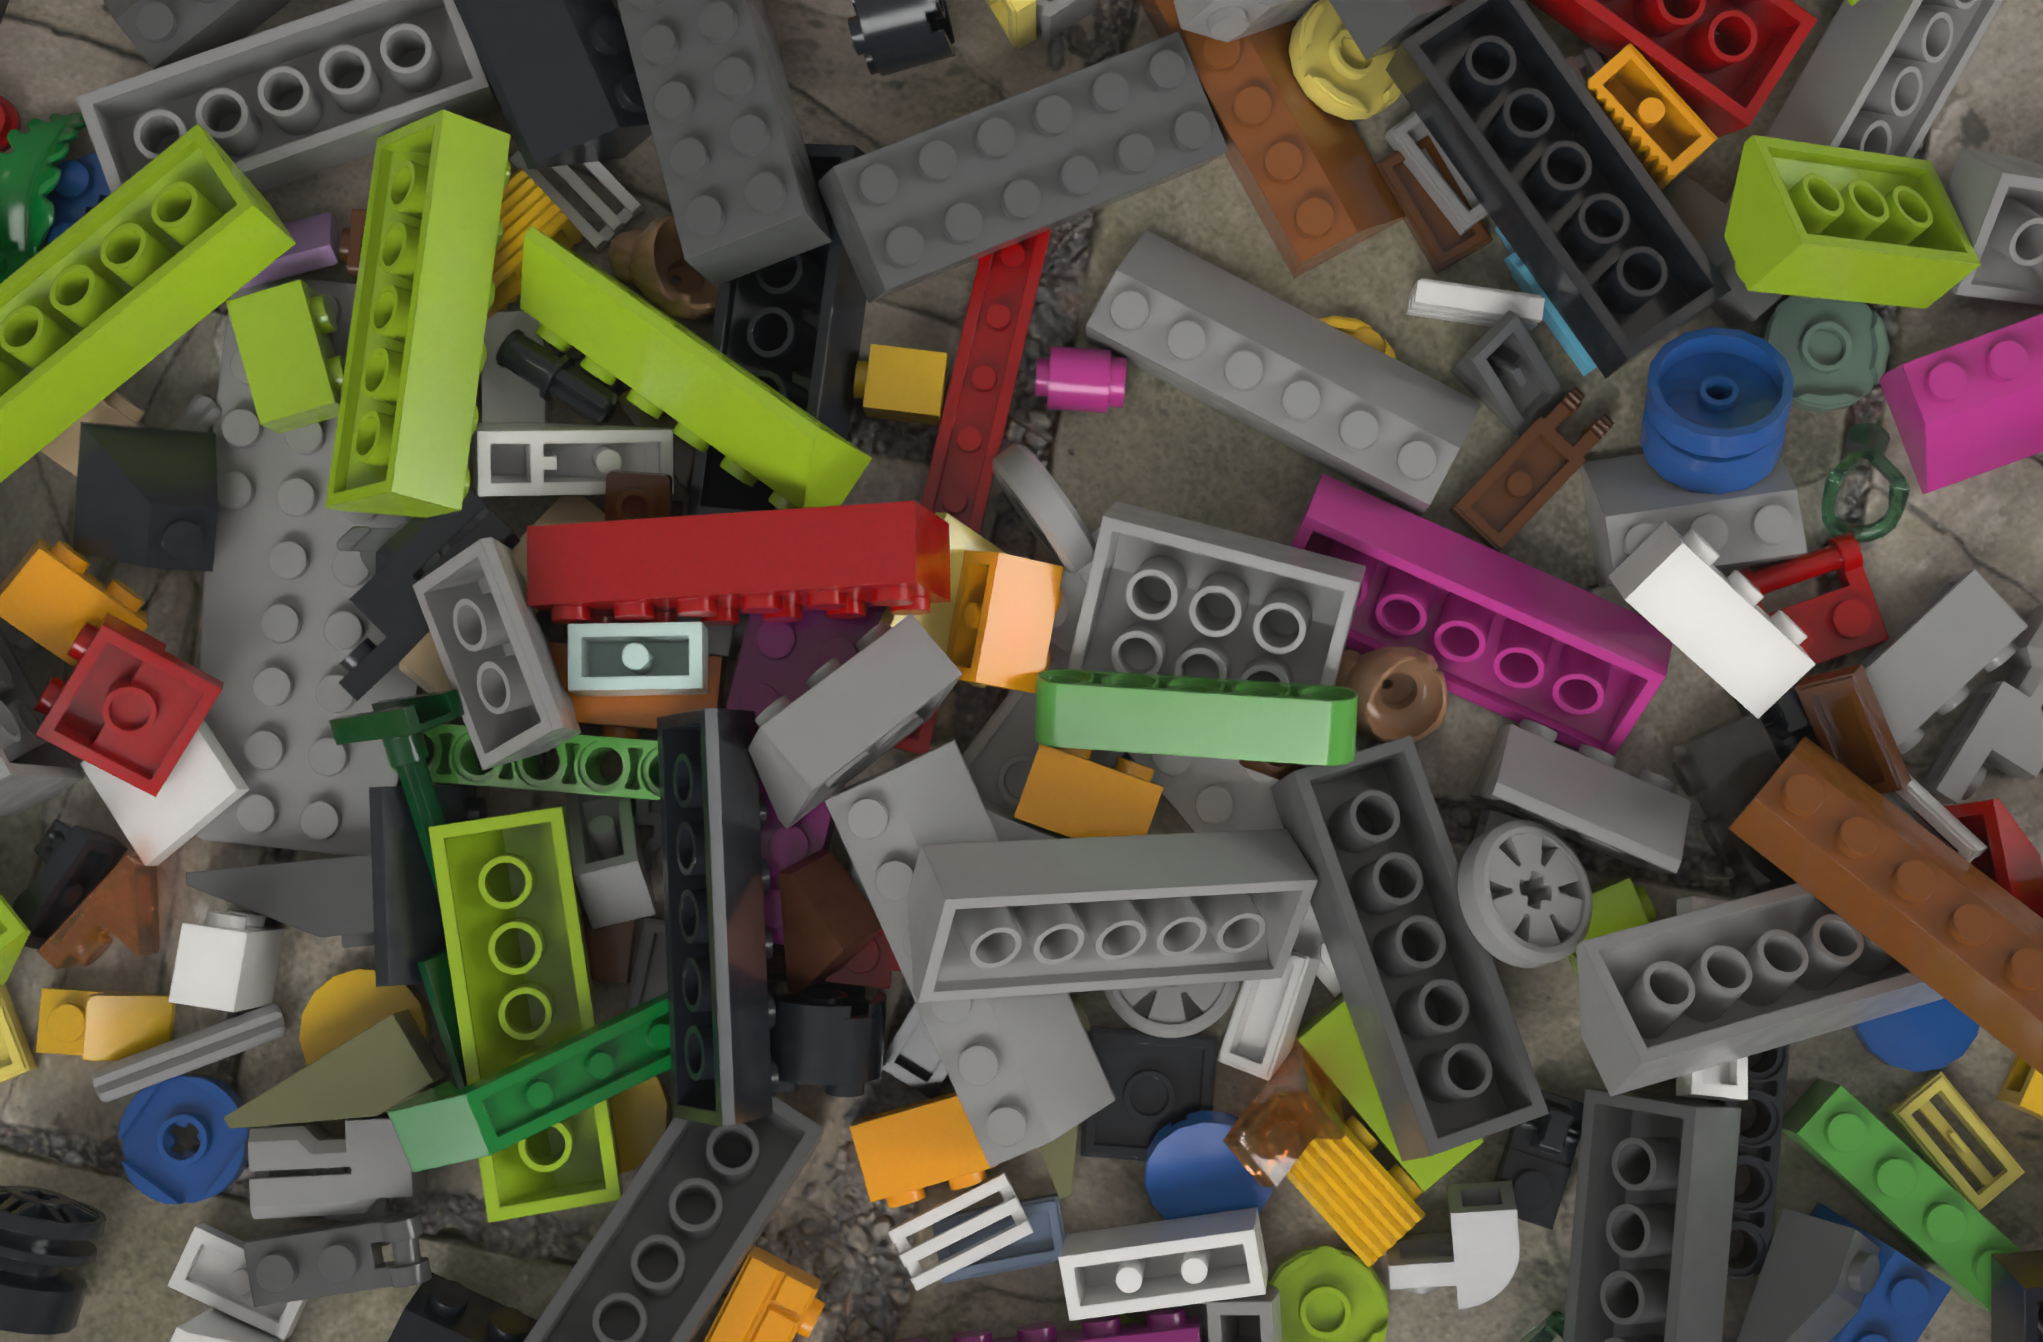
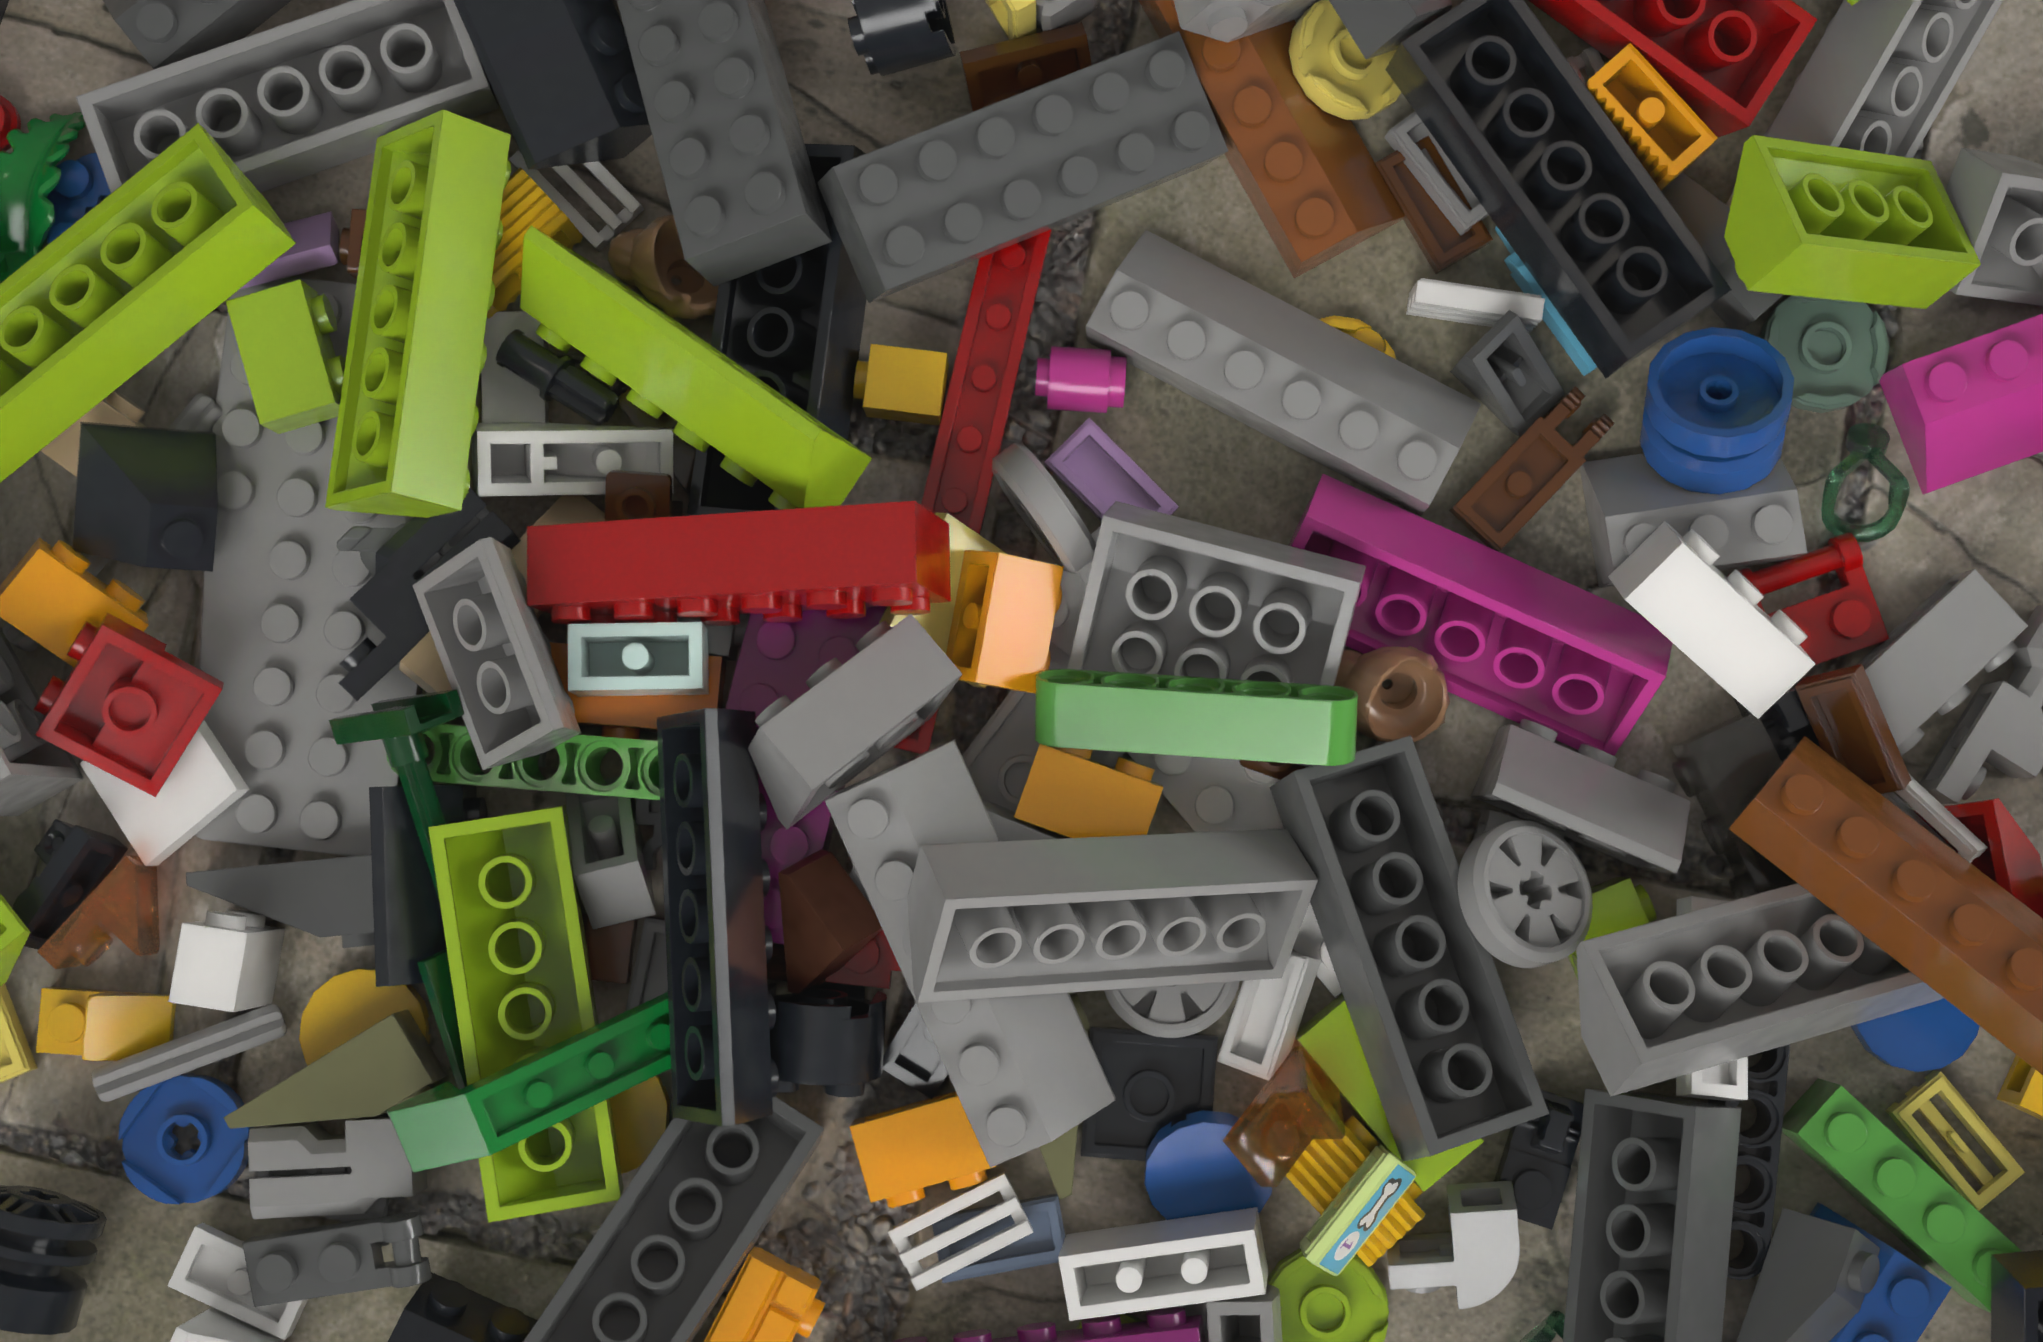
(1023, 63): none -> reddish brown plate
(1104, 473): none -> lavender tile
(1356, 1211): none -> yellowish green slope

